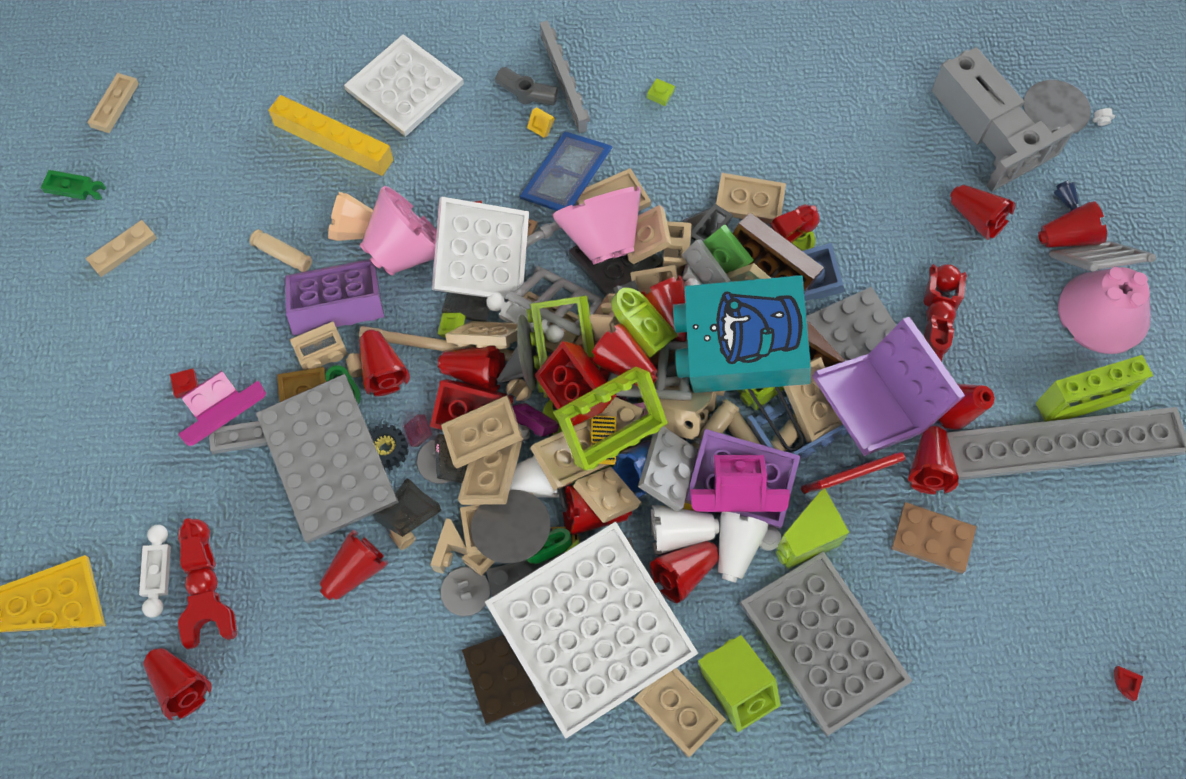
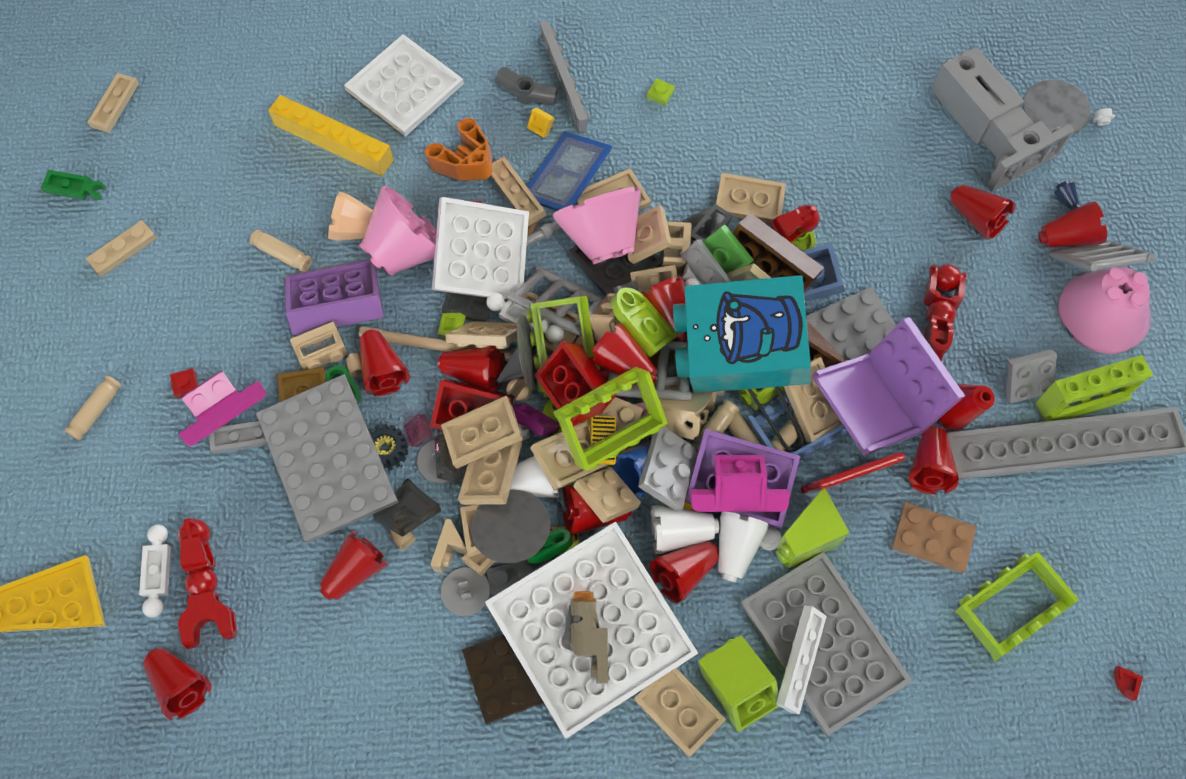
(92, 408): none -> tan axle
(470, 161): none -> orange connector
(516, 190): none -> tan plate
(584, 636): none -> dark tan plate
(801, 660): none -> white plate
(1030, 375): none -> light grey plate
(1048, 576): none -> lime window

